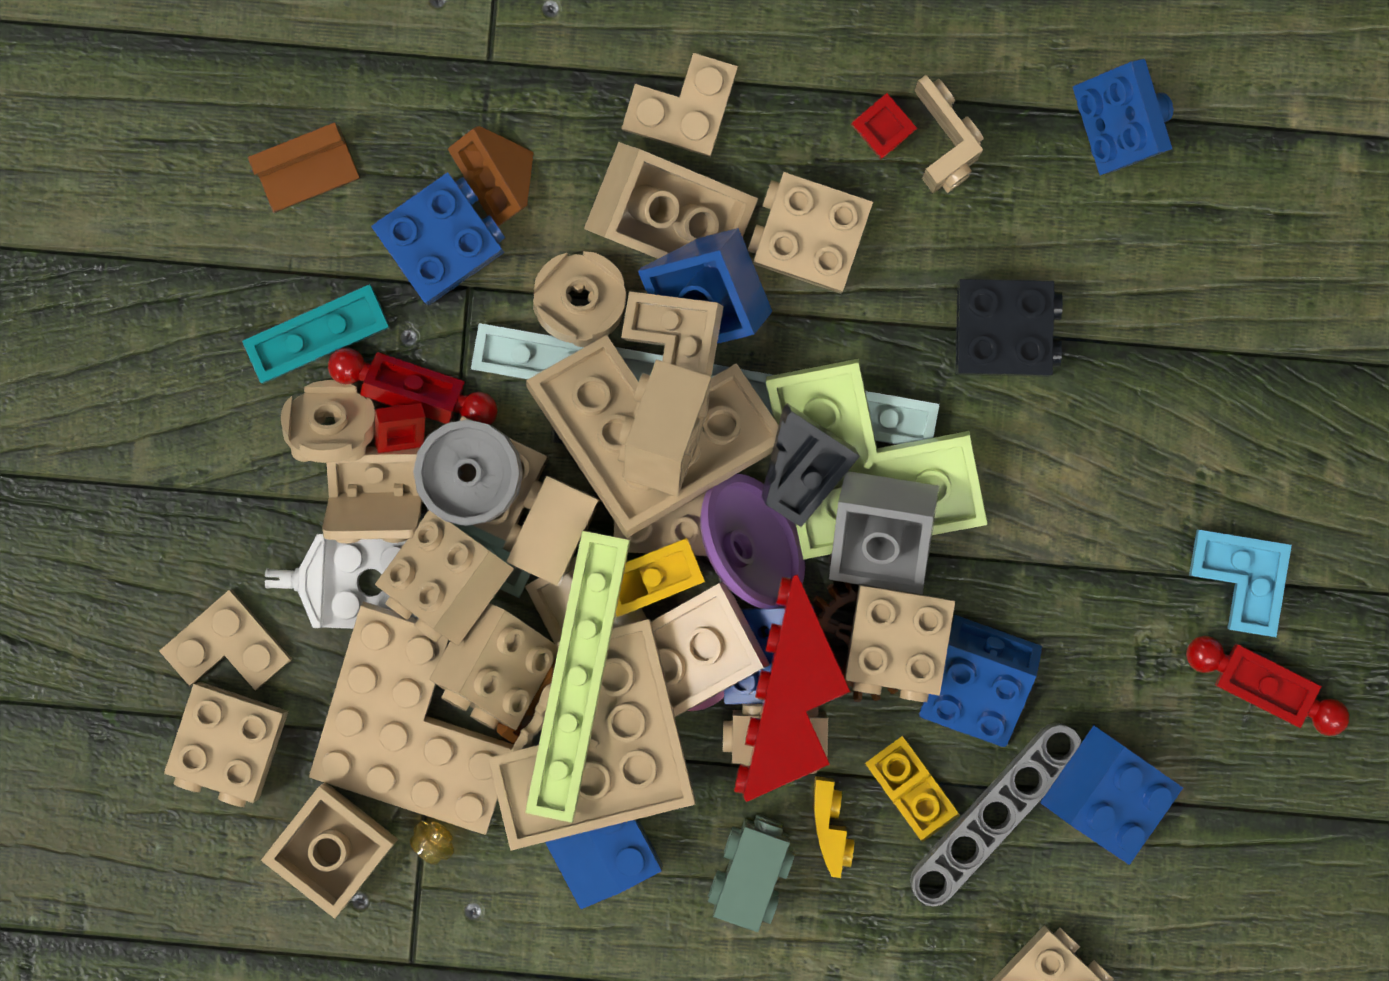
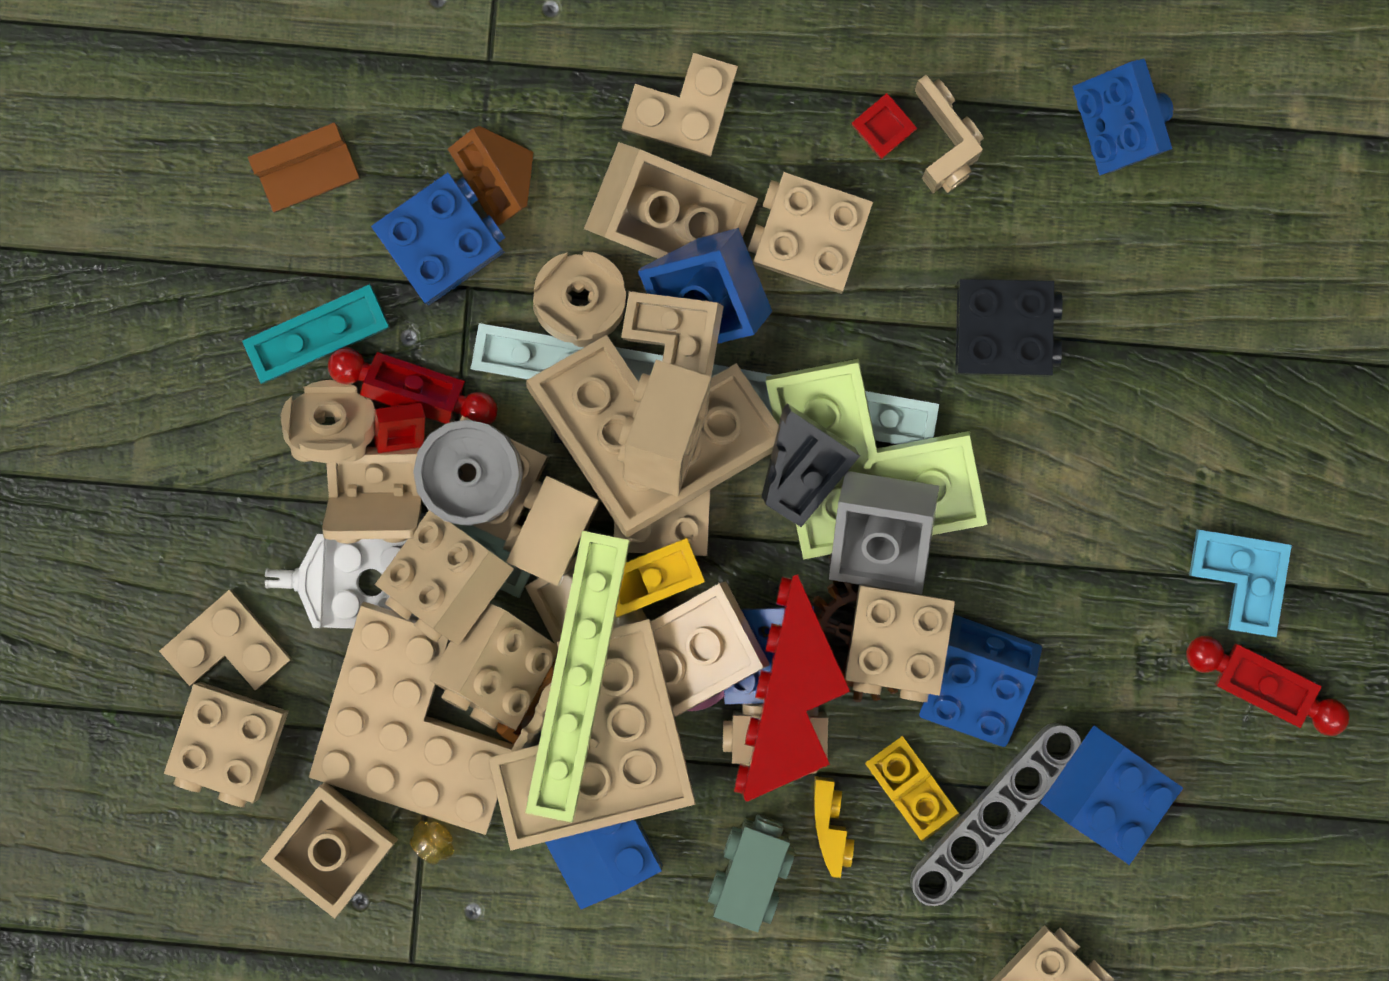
(749, 541): medium lavender dish -> none

